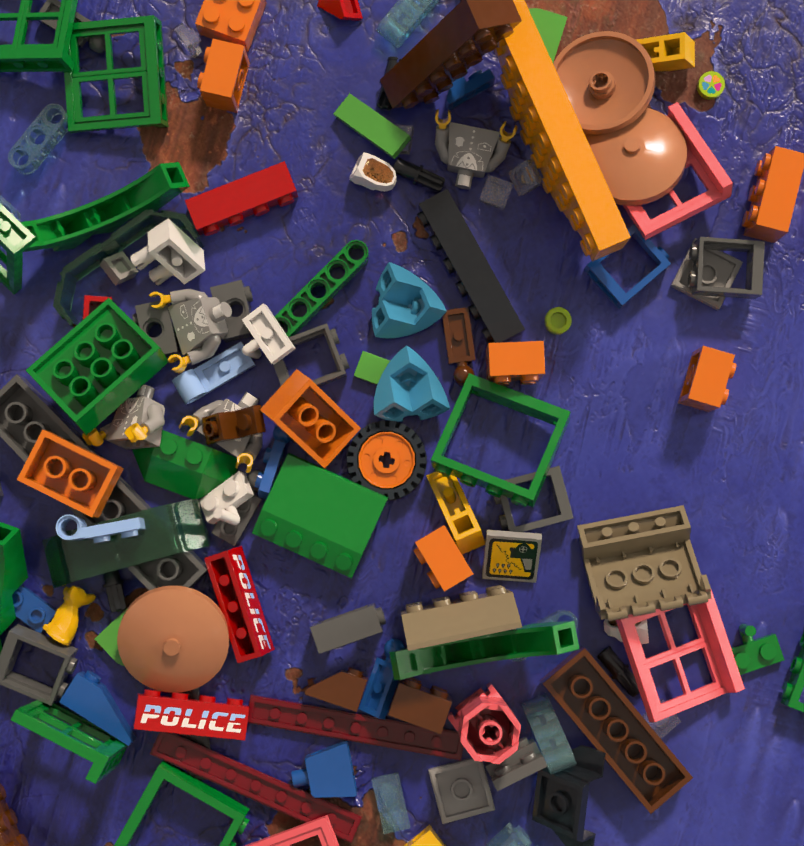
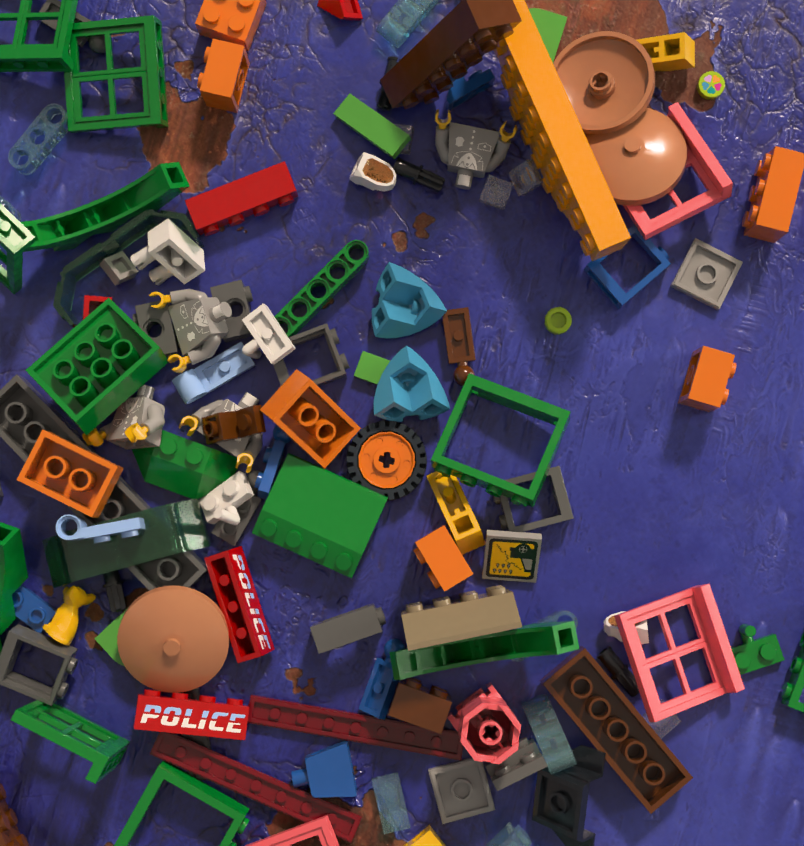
(95, 703): blue slope -> none
(189, 39): clear plate -> none
(340, 688): reddish brown slope -> none
(470, 268): black brick -> none
(515, 362): orange brick -> none
(642, 564): dark tan slope -> none
(754, 267): dark grey window -> none

